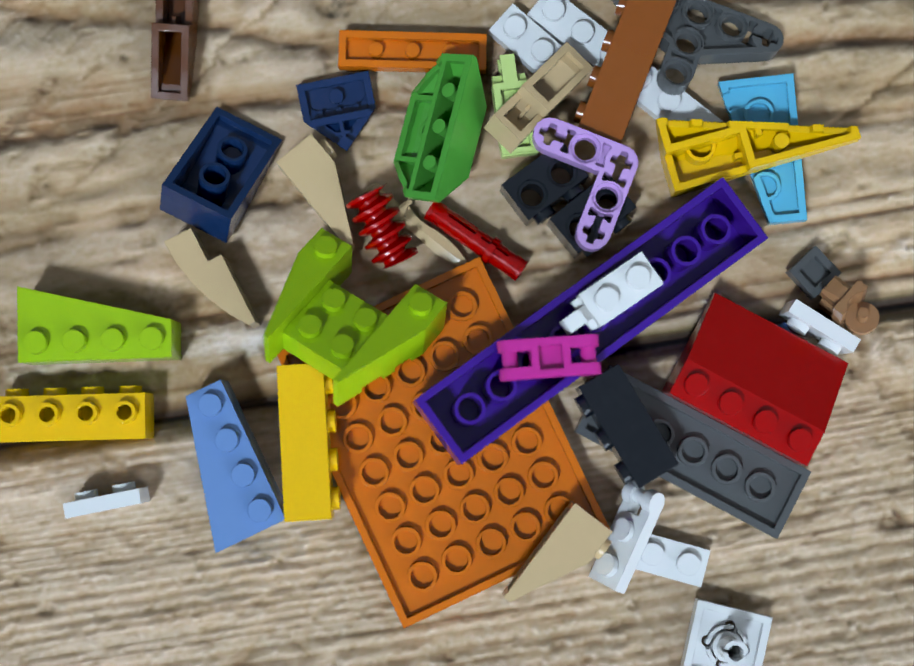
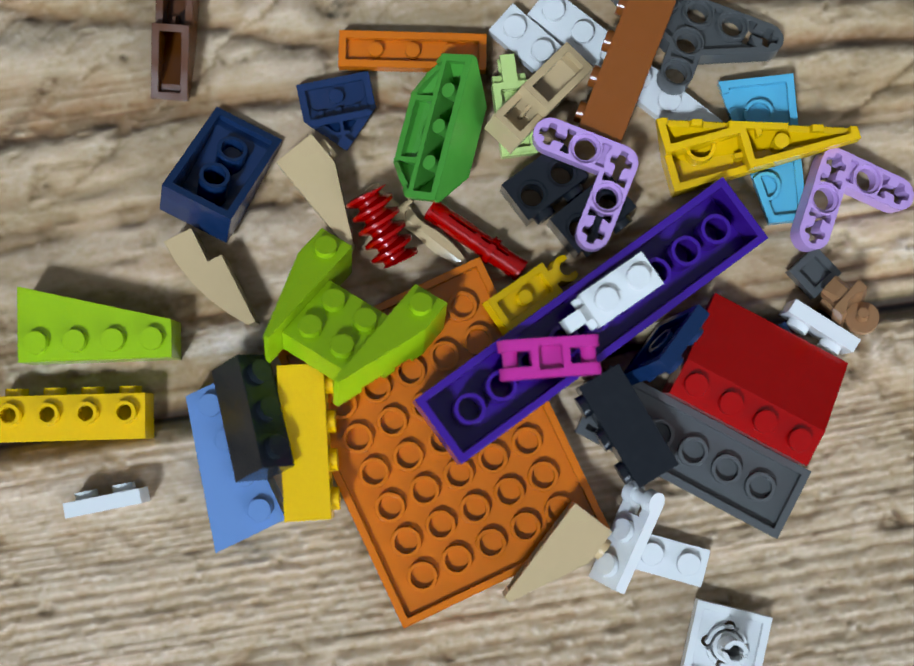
(252, 418): none -> black brick
(527, 294): none -> yellow plate
(666, 344): none -> dark blue plate
(840, 183): none -> lavender beam

